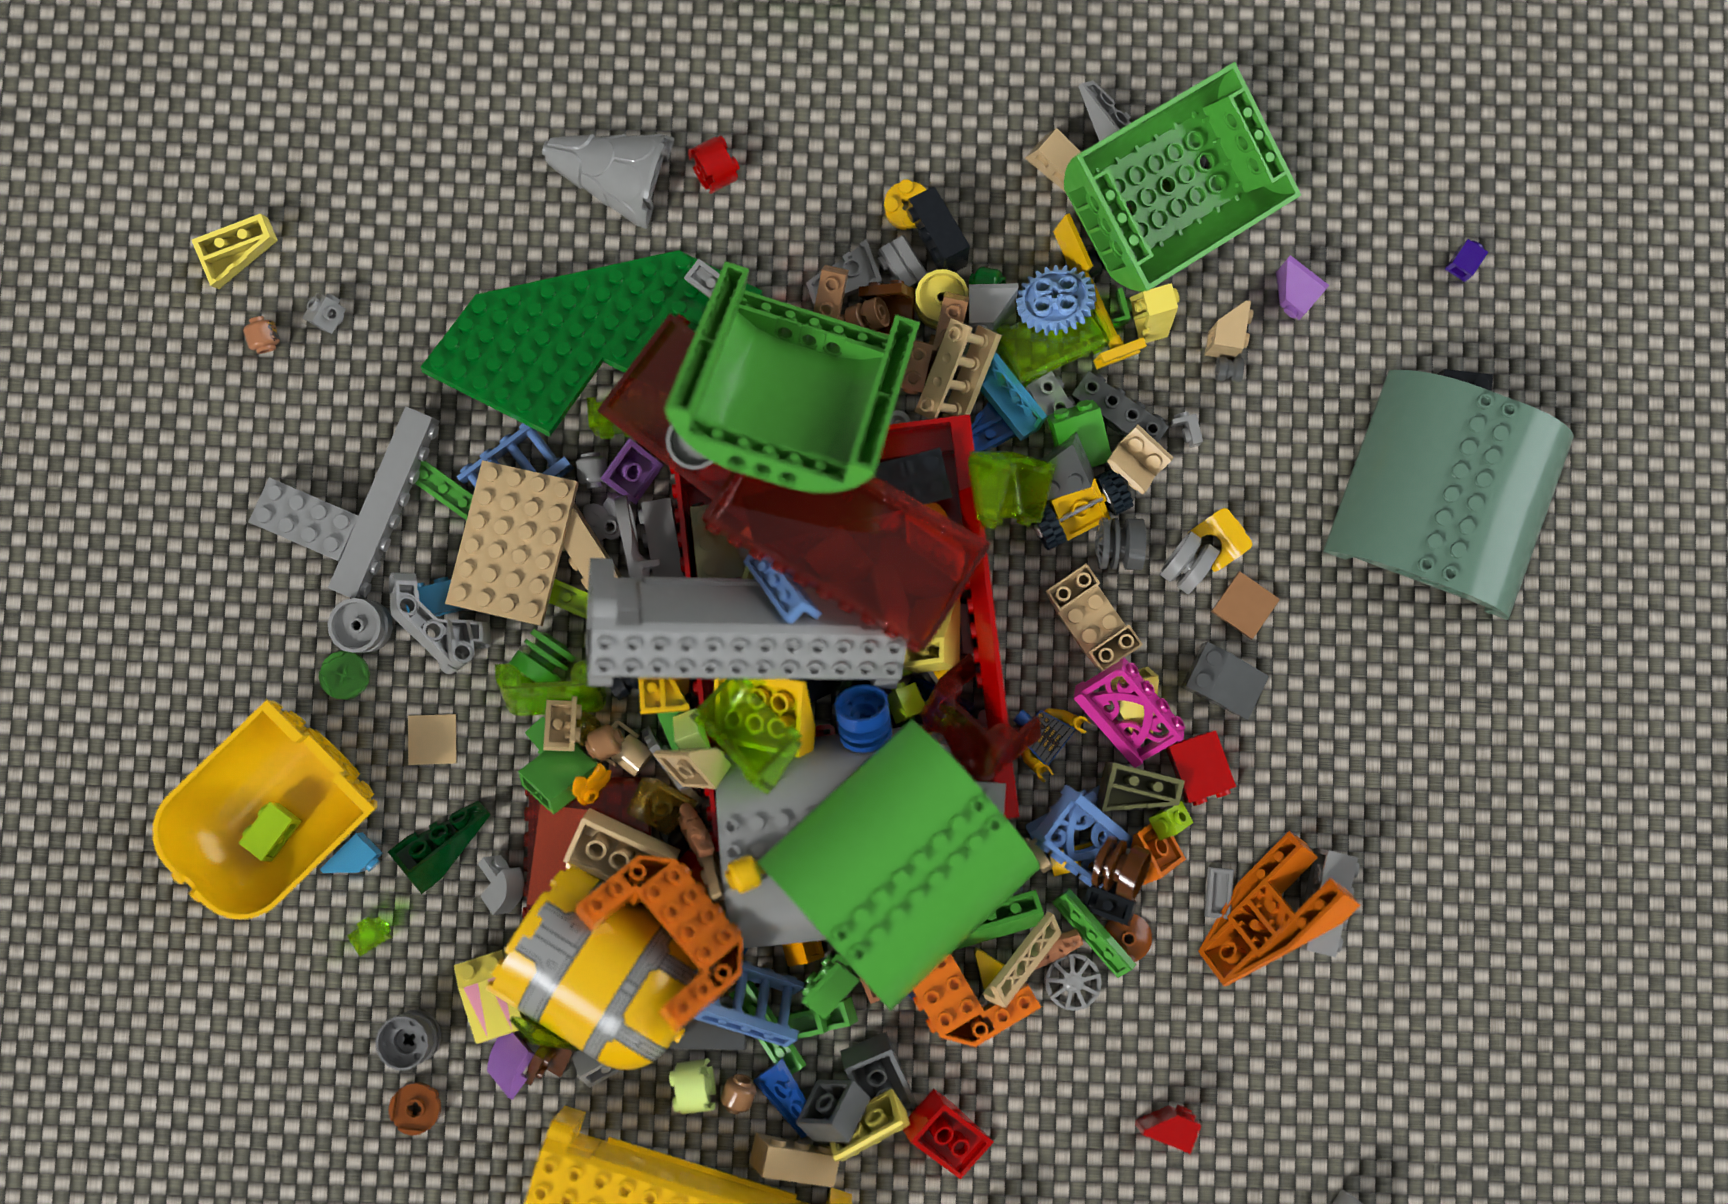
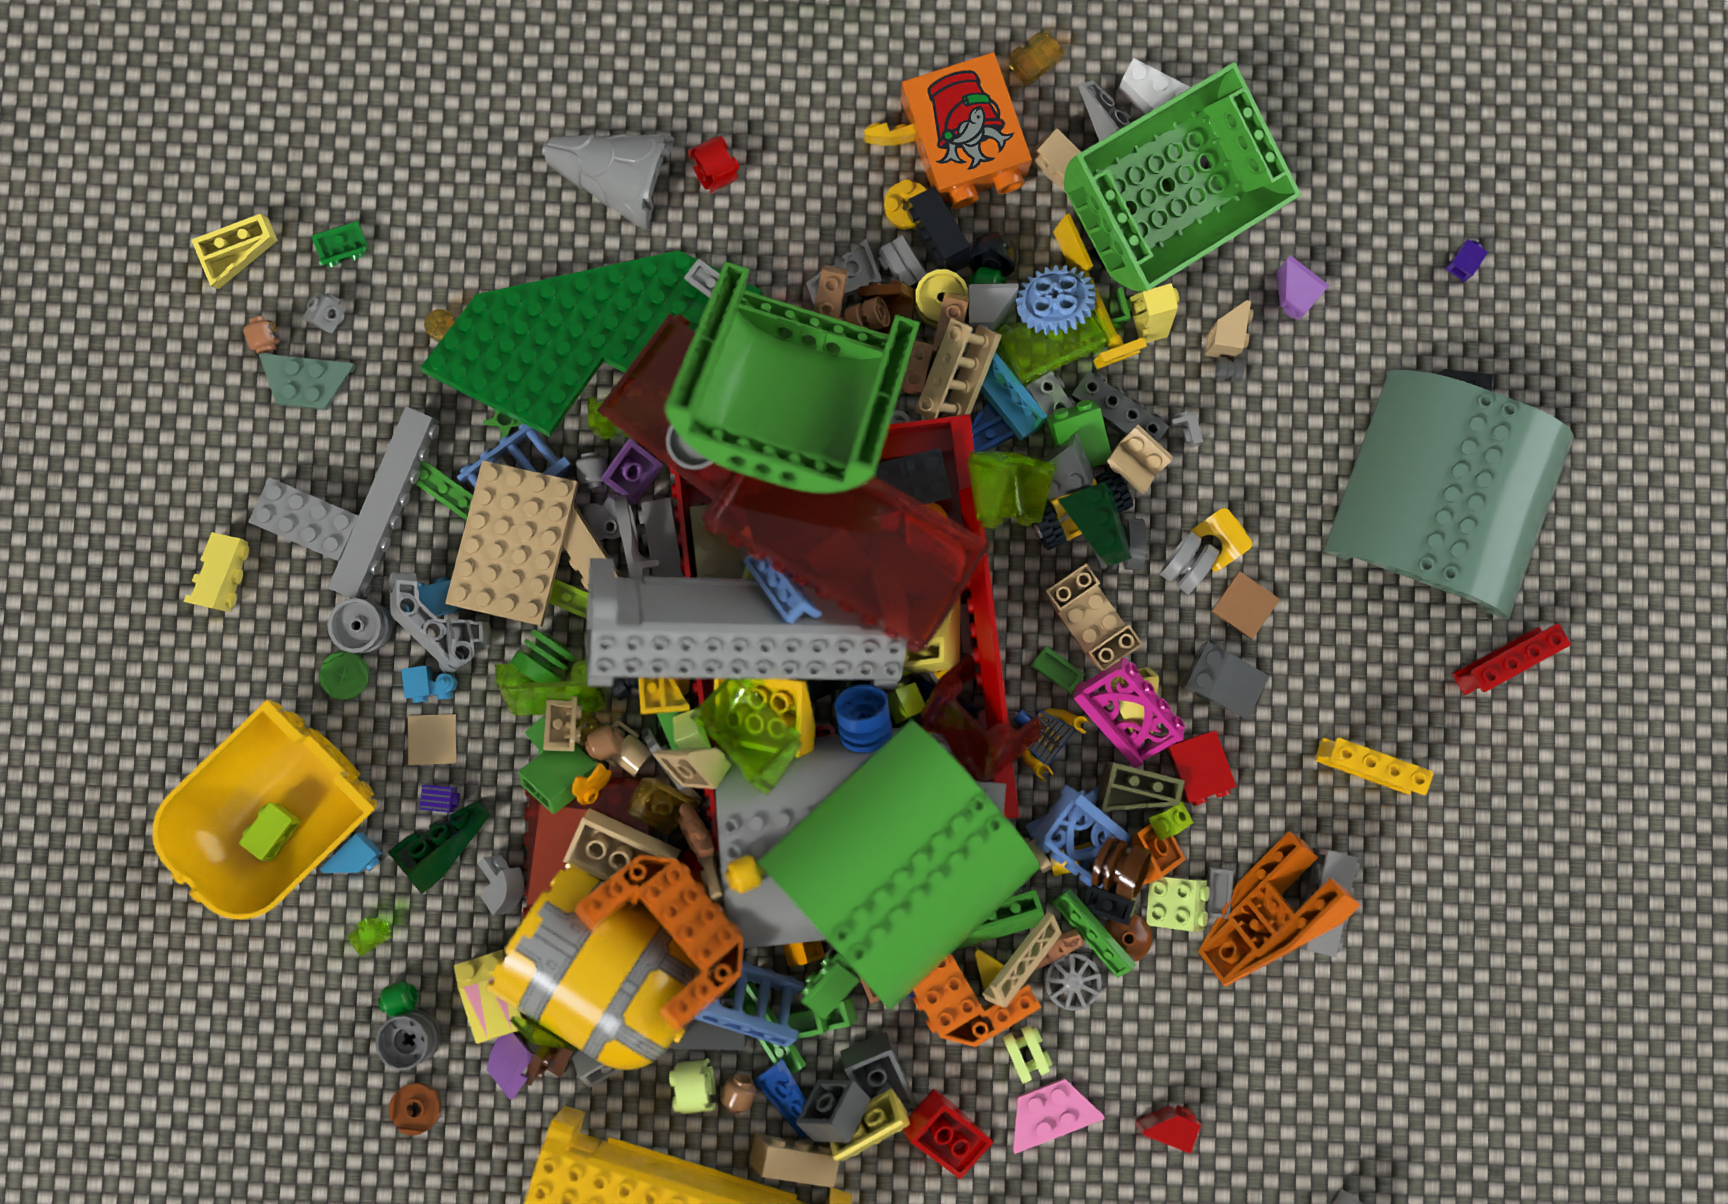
(220, 573): none -> light yellow wedge
(304, 380): none -> sand green wing
(340, 243): none -> green bracket
(398, 998): none -> green head
(419, 684): none -> dark azure brick
(438, 323): none -> clear yellow head
(439, 798): none -> dark purple brick
(503, 422): none -> bright green animal
(880, 135): none -> yellow slope
(966, 130): none -> orange brick
(994, 252): none -> black cylinder
(1036, 58): none -> clear yellow brick
(1040, 1059): none -> yellowish green brick
(1050, 1113): none -> bright pink wing
(1057, 669): none -> bright green tile
(1099, 521): none -> dark green wedge
(1149, 87): none -> white wedge
(1178, 904): none -> yellowish green bracket
(1374, 766): none -> yellow fence
(1511, 659): none -> red fence

